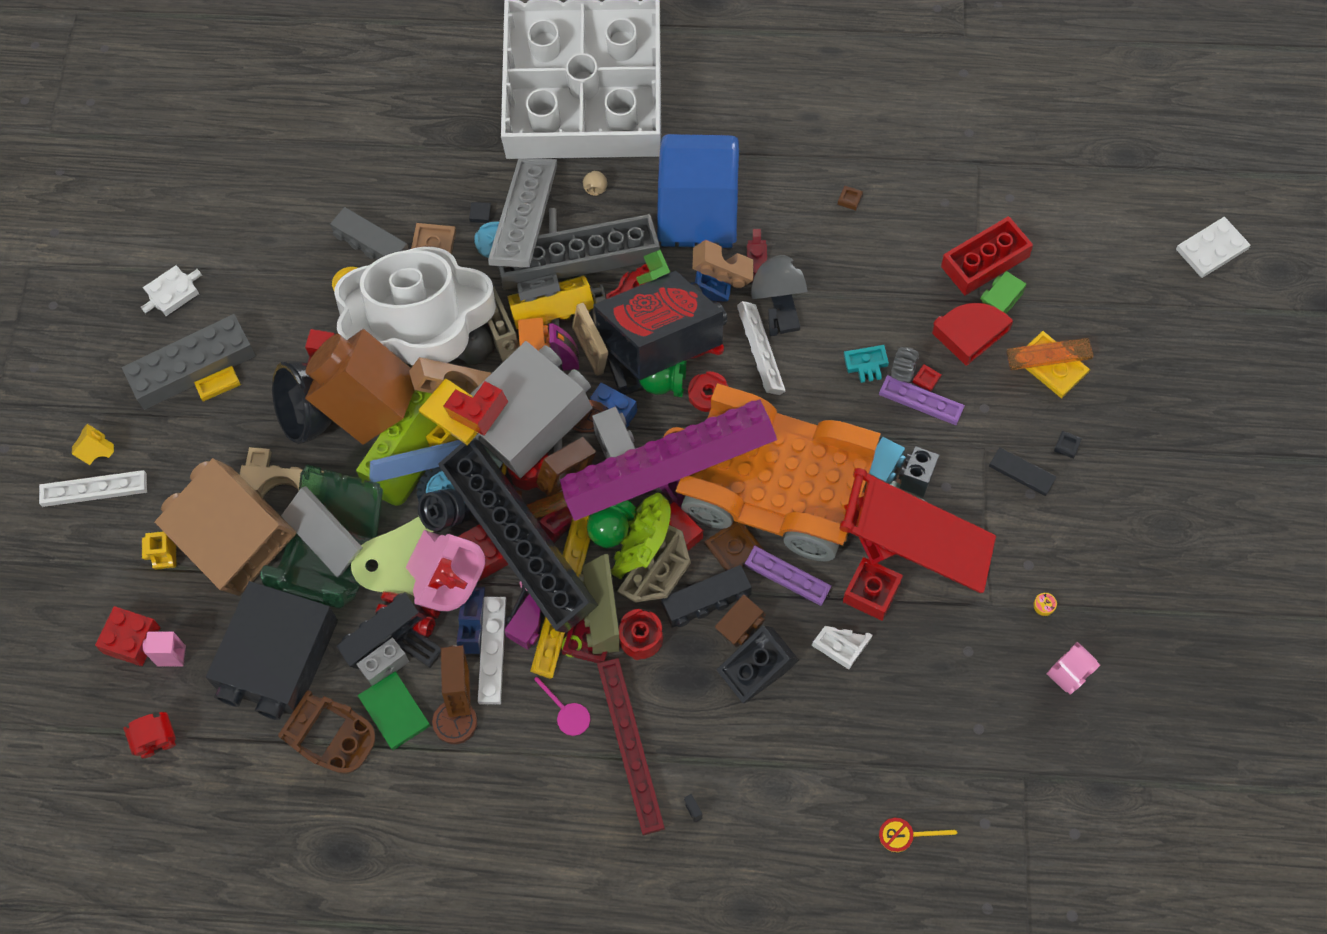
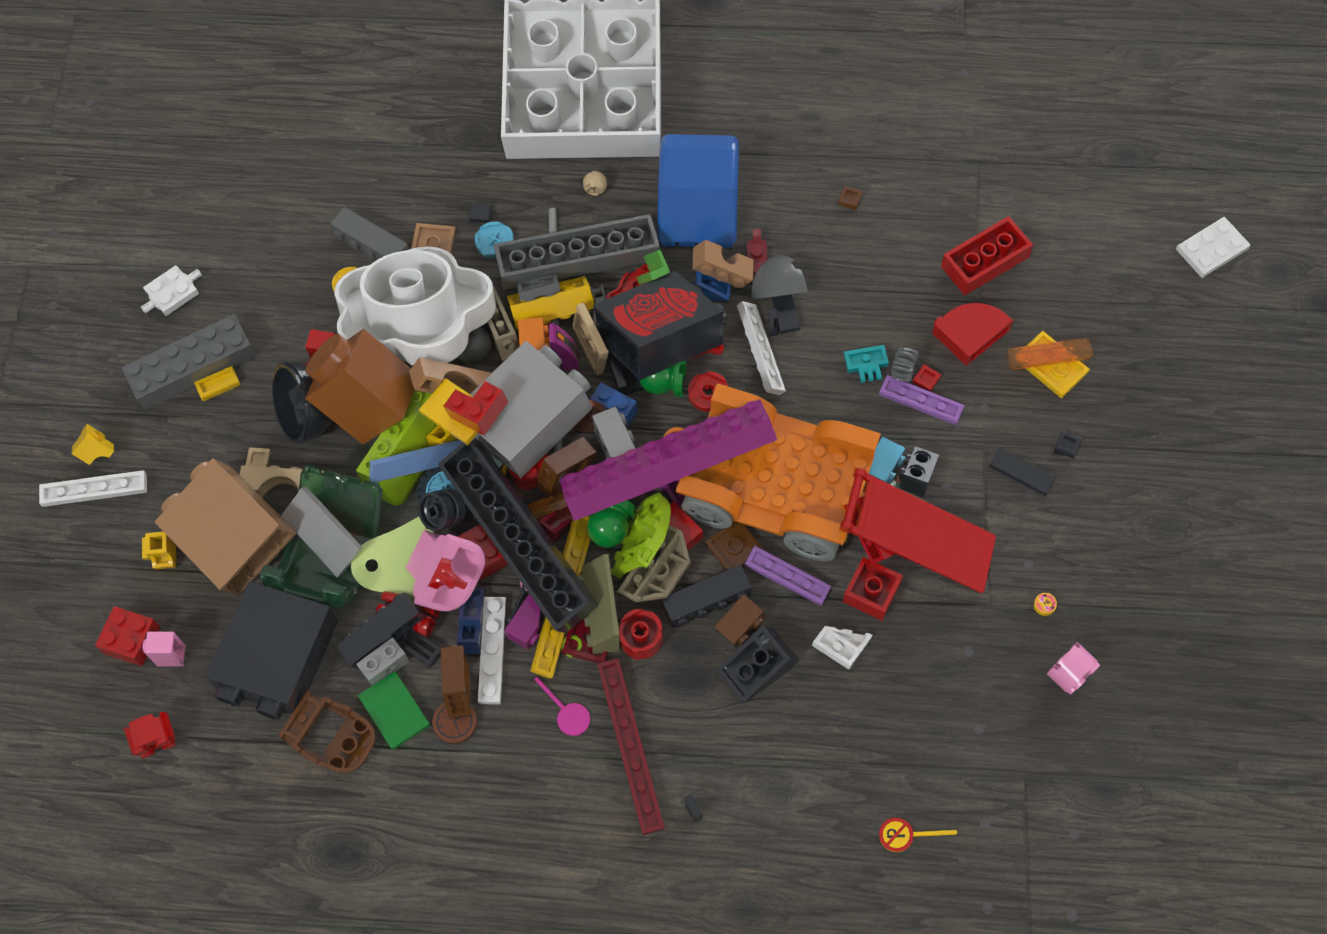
(523, 213): light grey plate -> none
(1004, 293): bright green brick -> none

